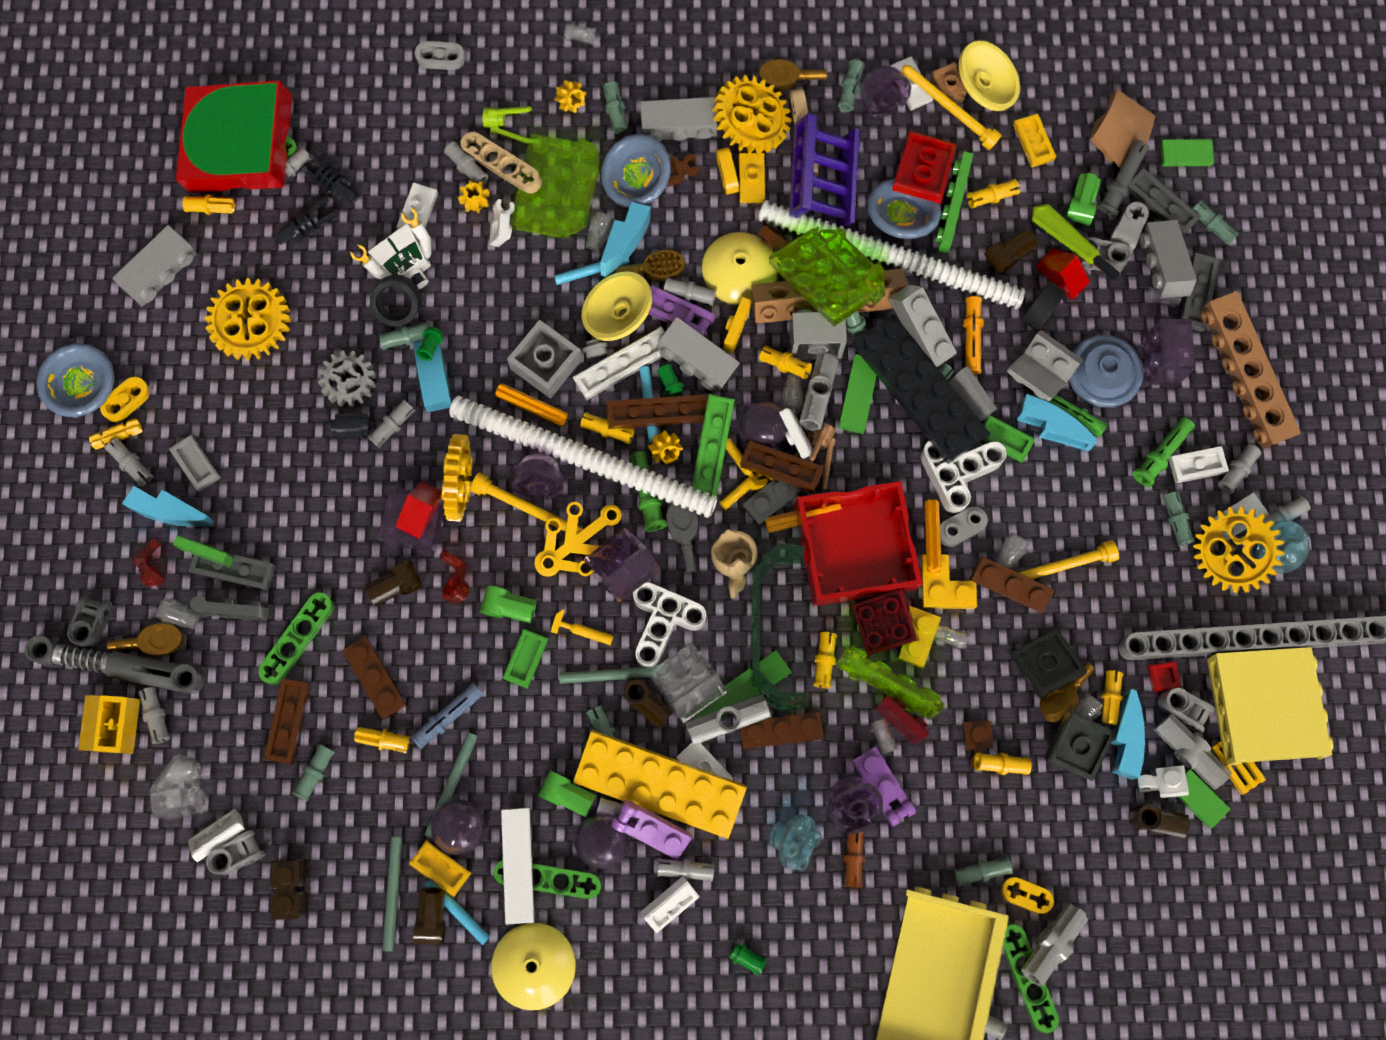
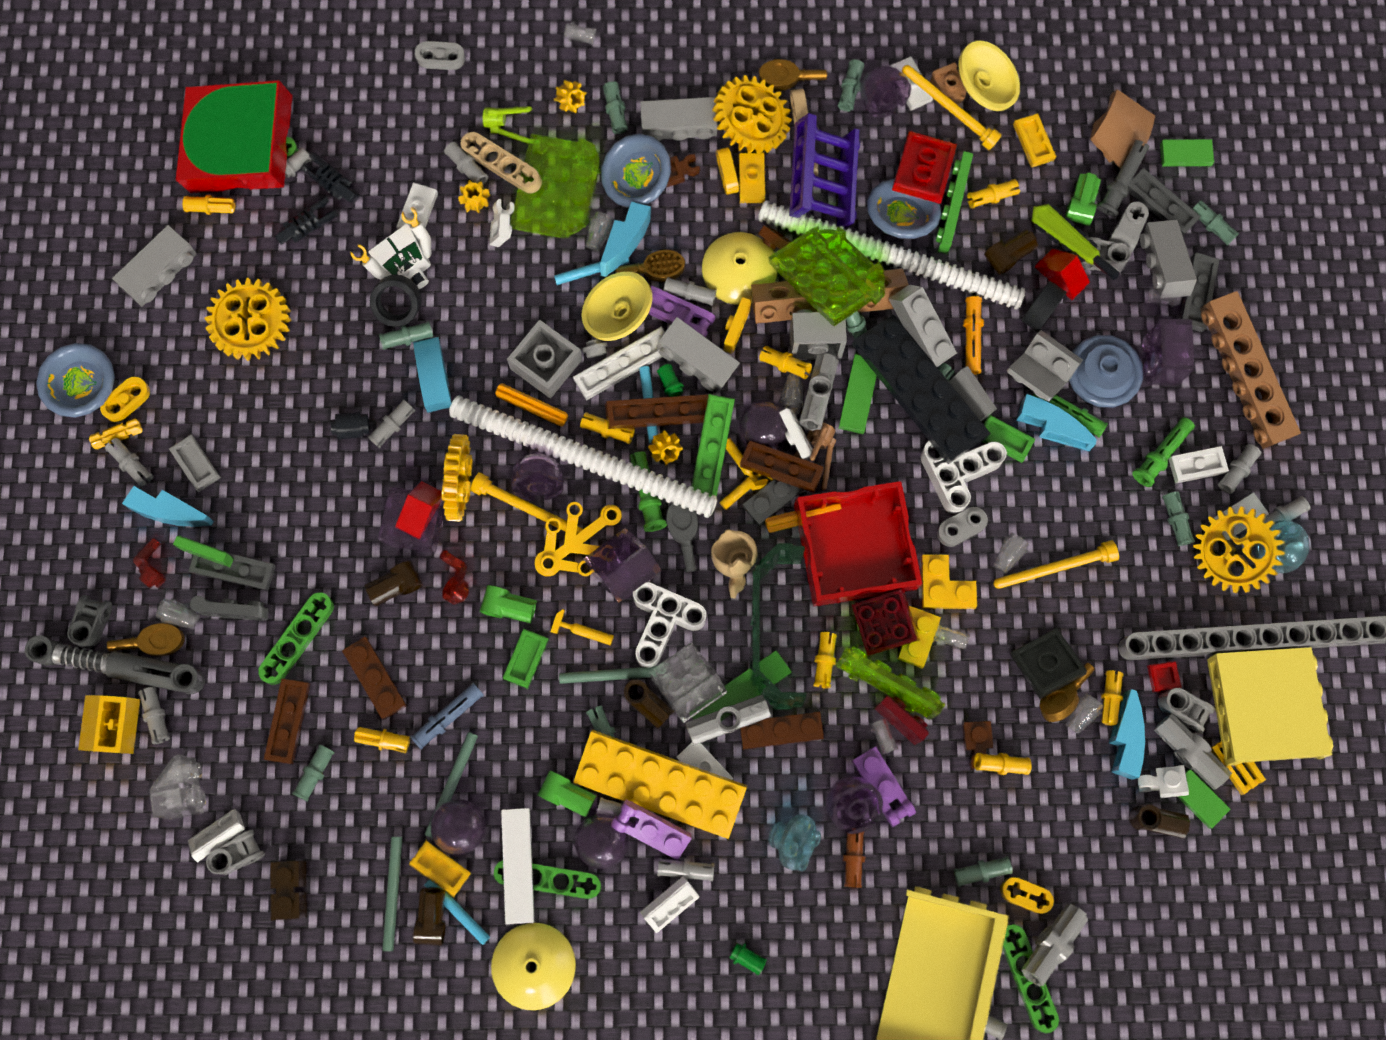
(340, 370): light grey gear -> none
(431, 339): green pin -> none
(933, 541): light orange axle -> none
(1011, 584): reddish brown plate -> none
(1079, 745): pearl dark grey plate -> none

